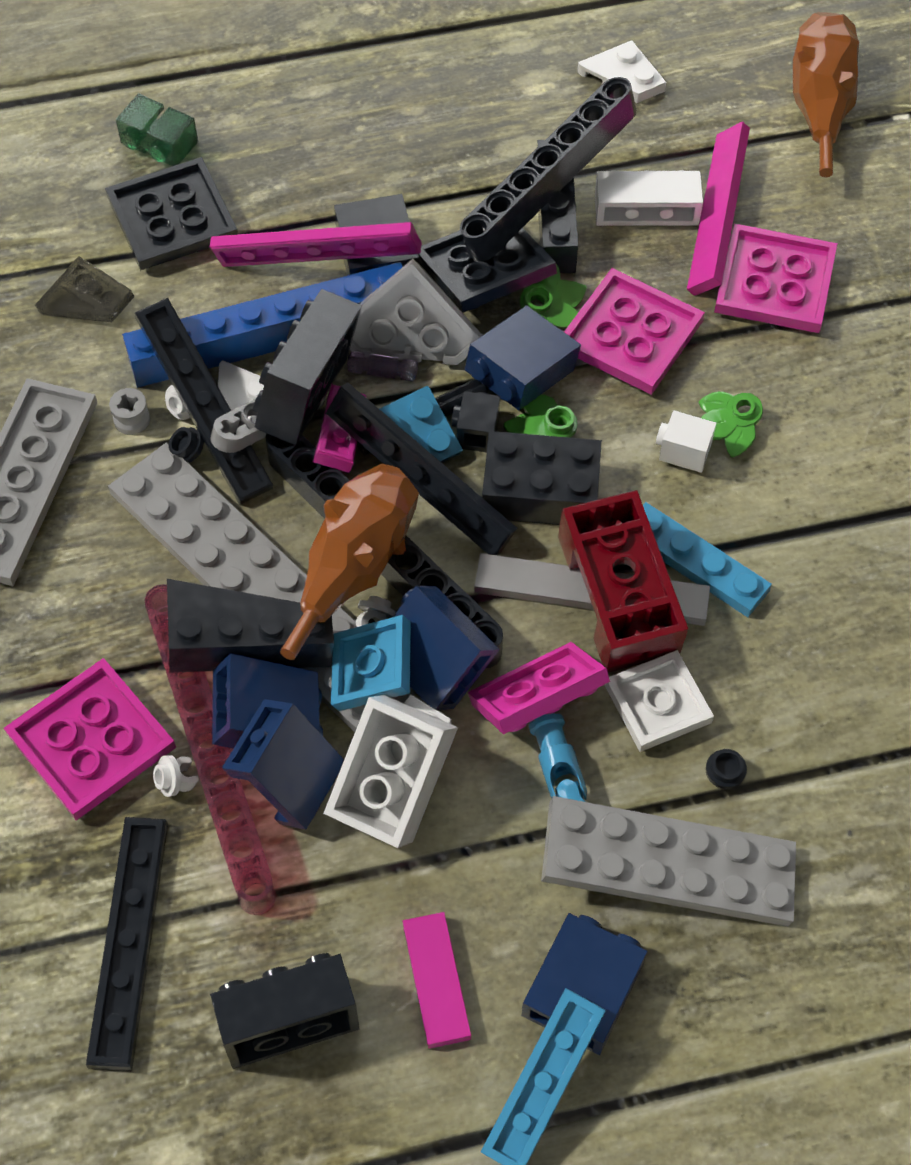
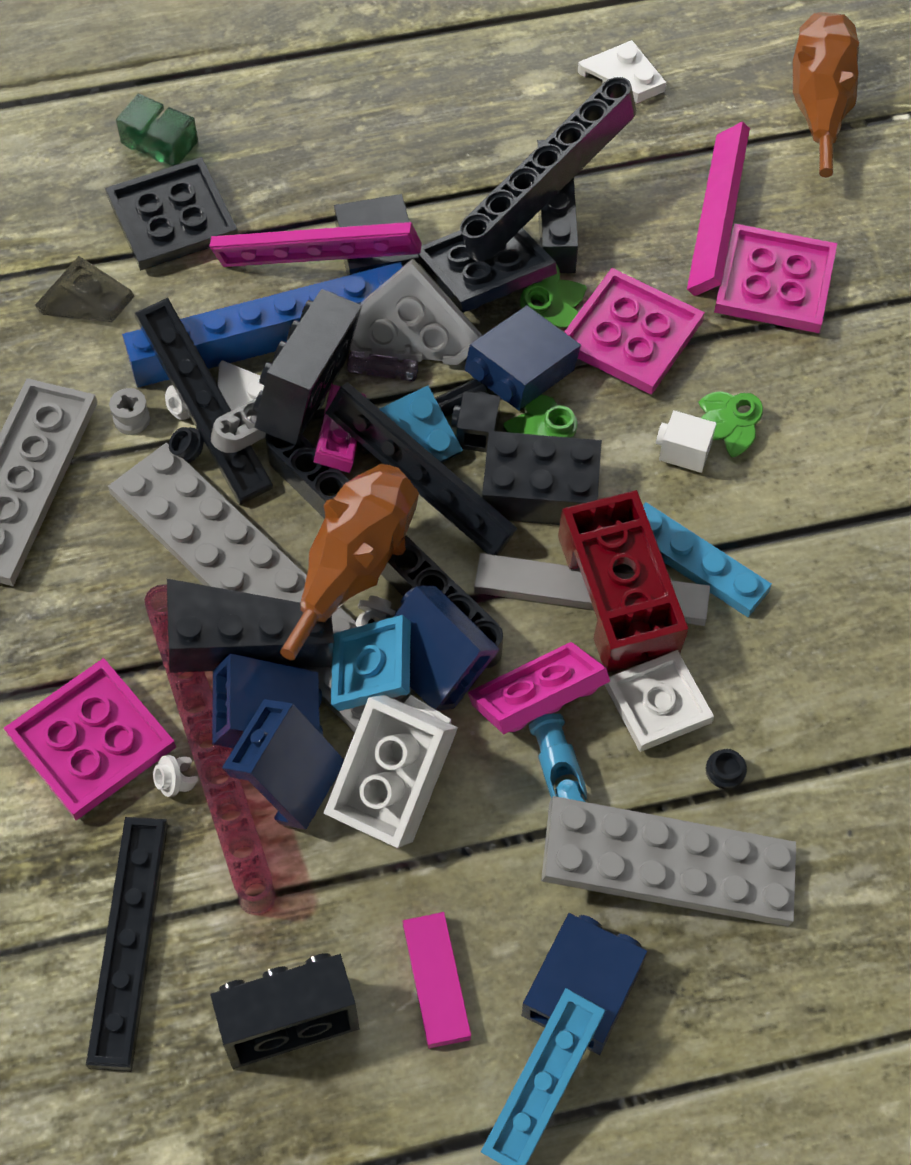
(648, 198): white brick -> none

